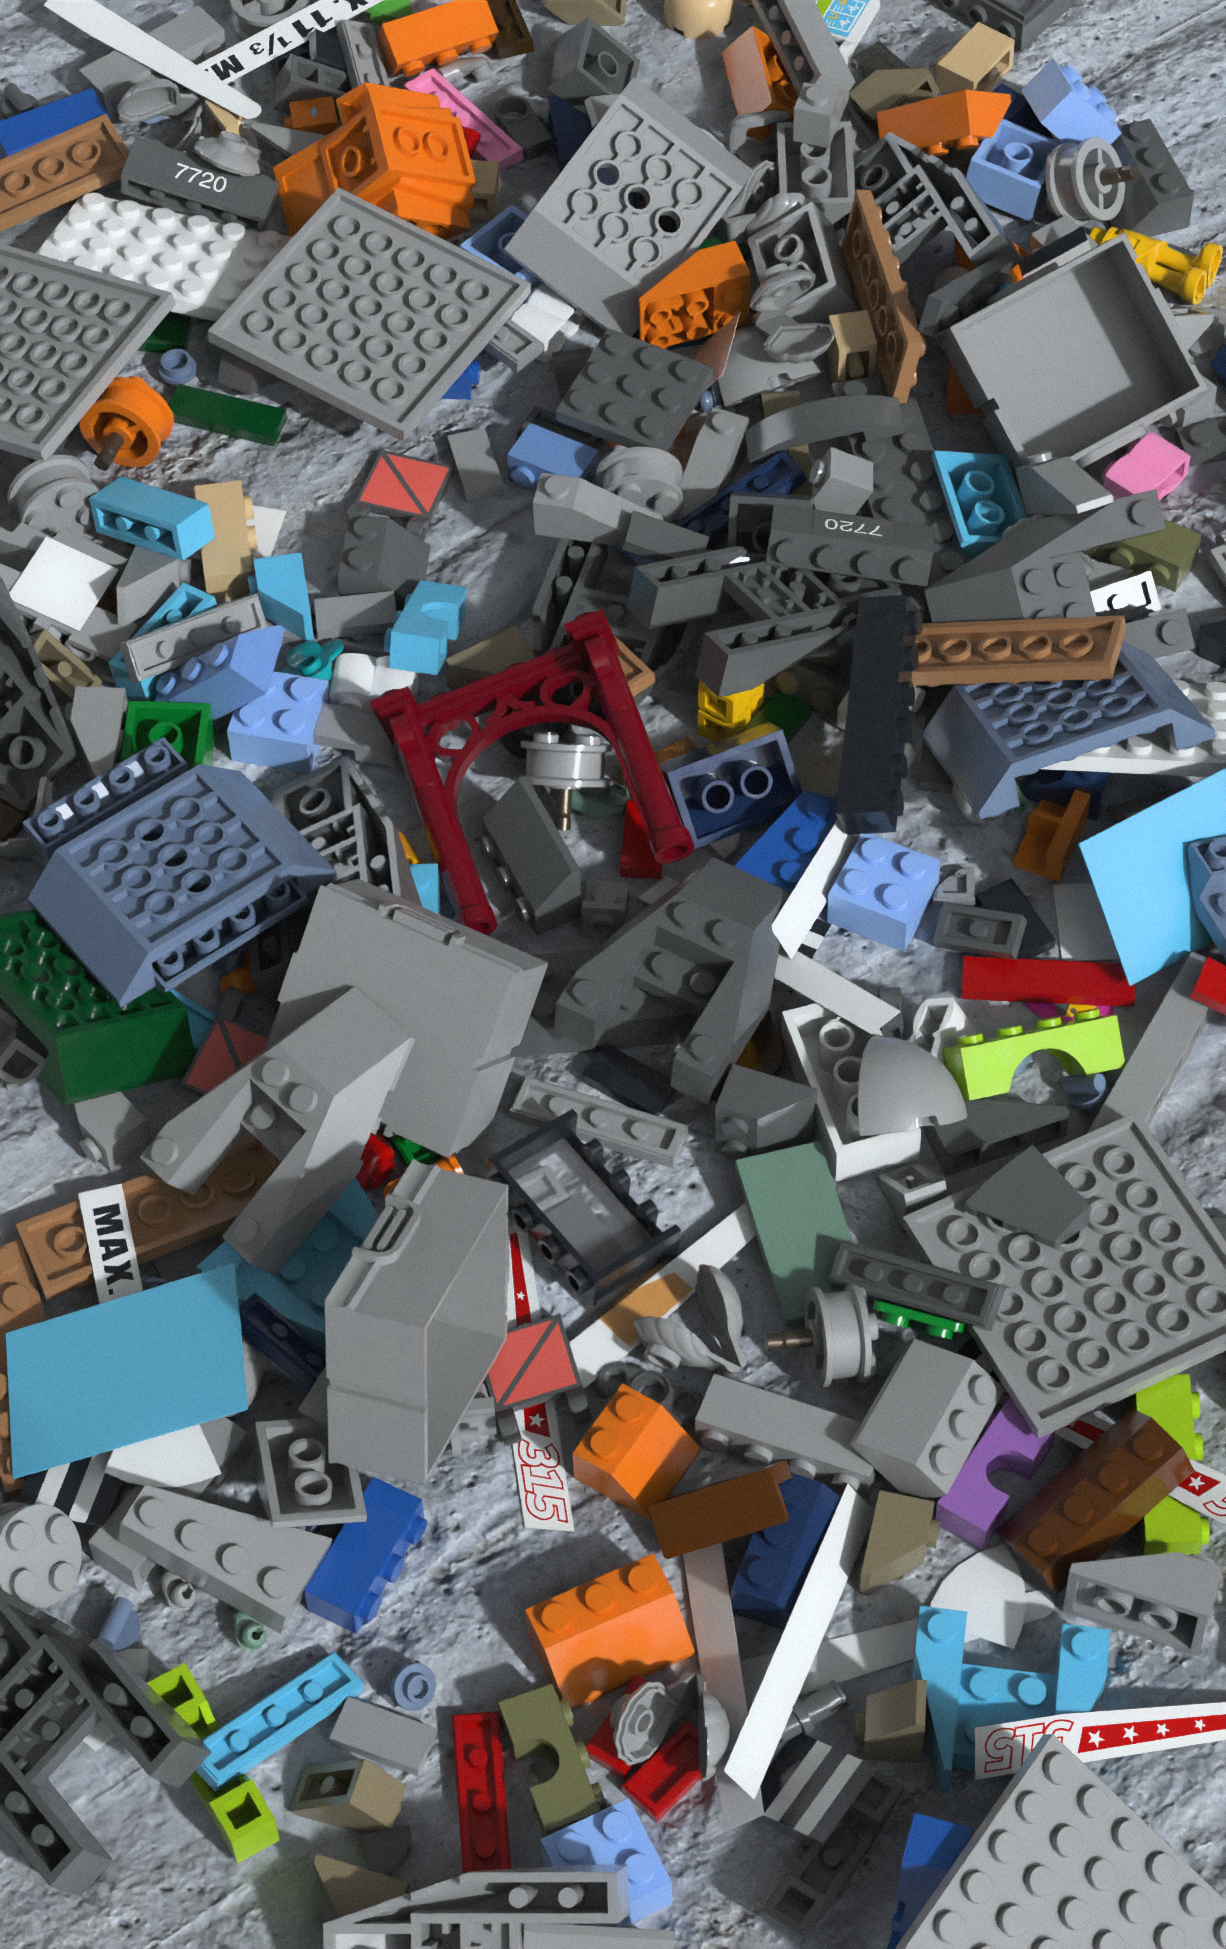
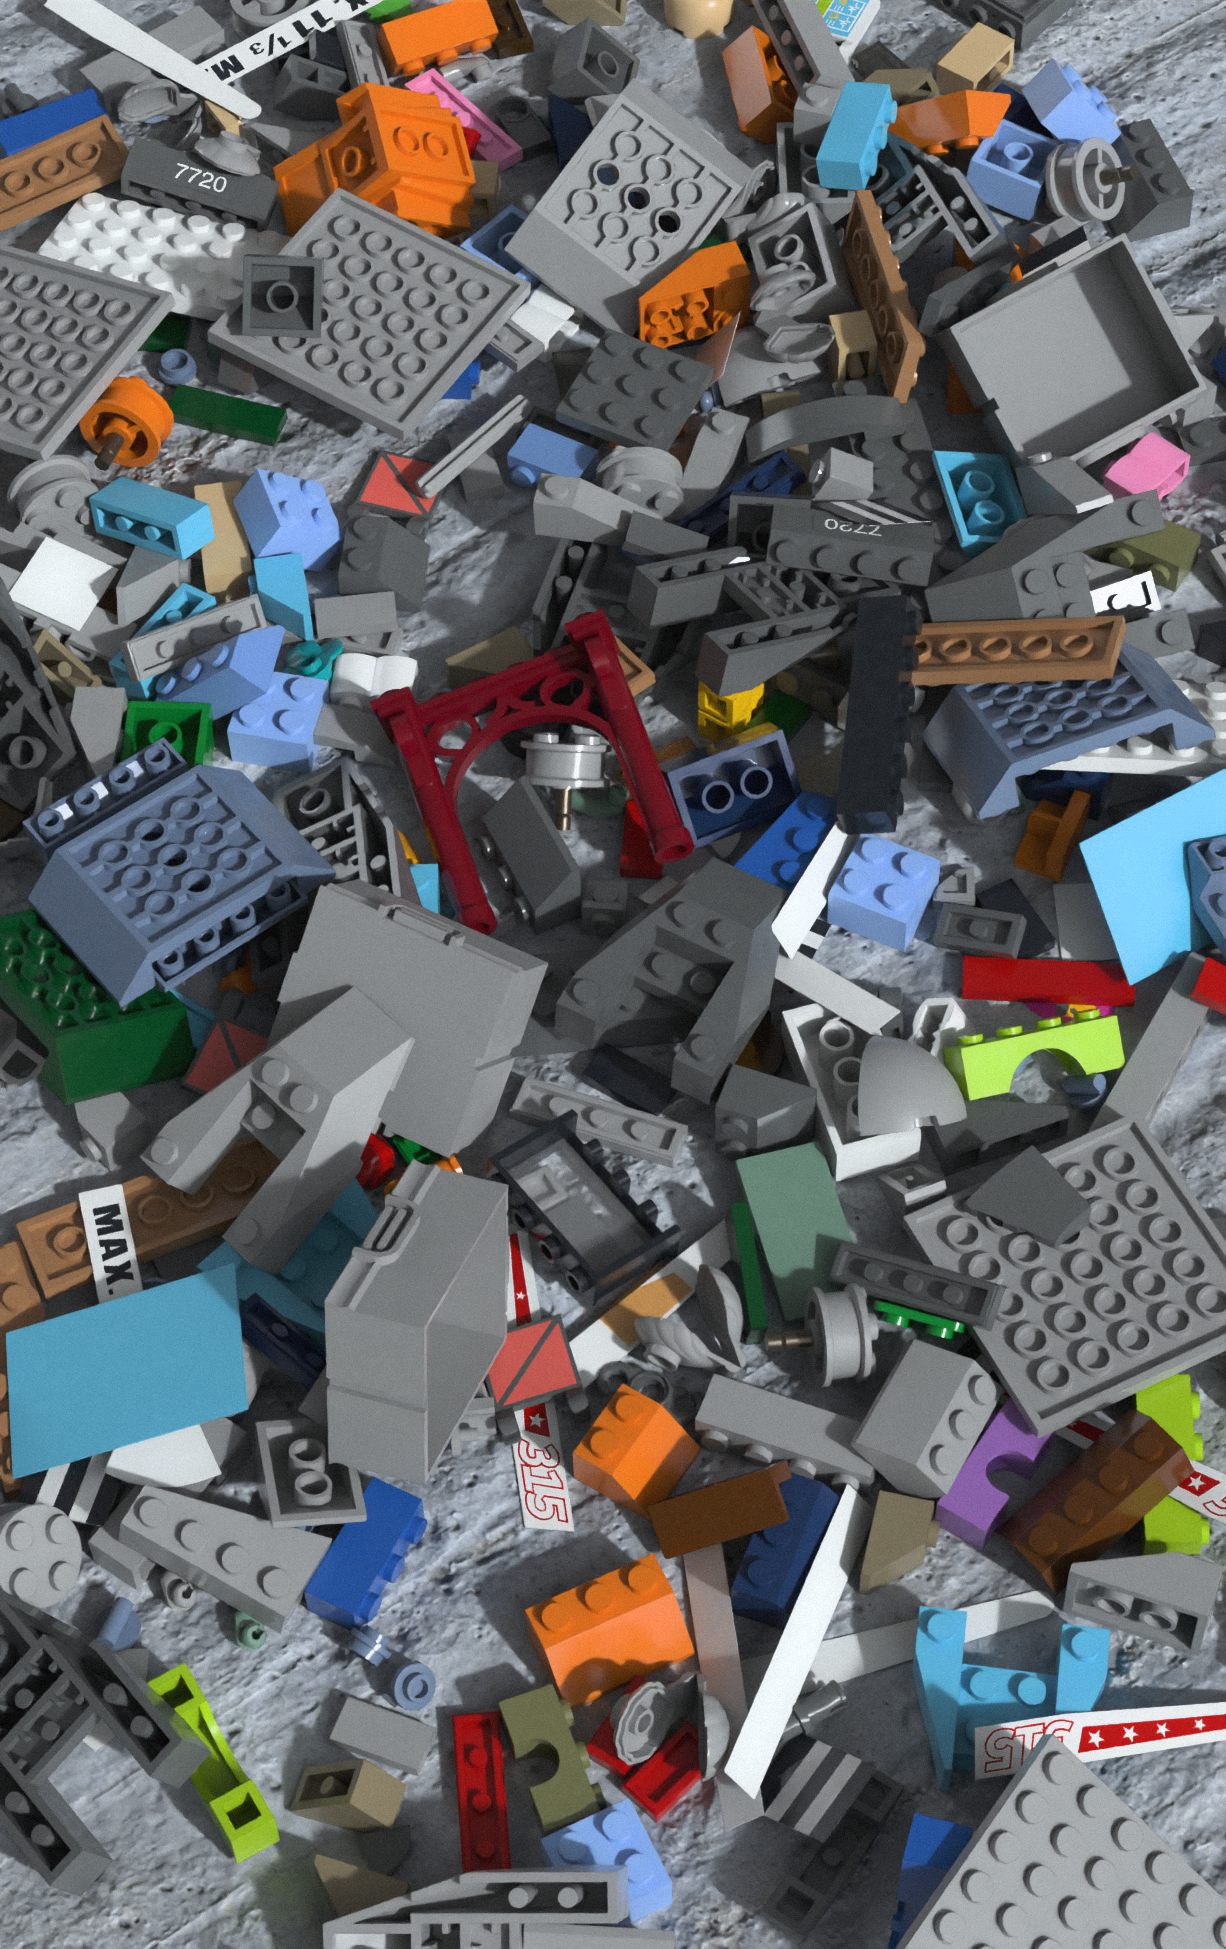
(278, 1720): medium azure tile -> none
(282, 295): none -> dark grey slope
(288, 517): none -> light blue brick
(313, 116): orange brick -> none
(369, 1645): none -> sand blue plate
(424, 625): medium azure arch -> none
(472, 446): none -> light grey axle
(746, 1272): none -> dark green tile
(751, 151): light grey piece -> none
(855, 135): none -> medium azure brick
(872, 512): none -> black sticker
(894, 1723): dark tan slope -> none
(990, 1592): white sticker -> none
(1190, 272): yellow piece -> none

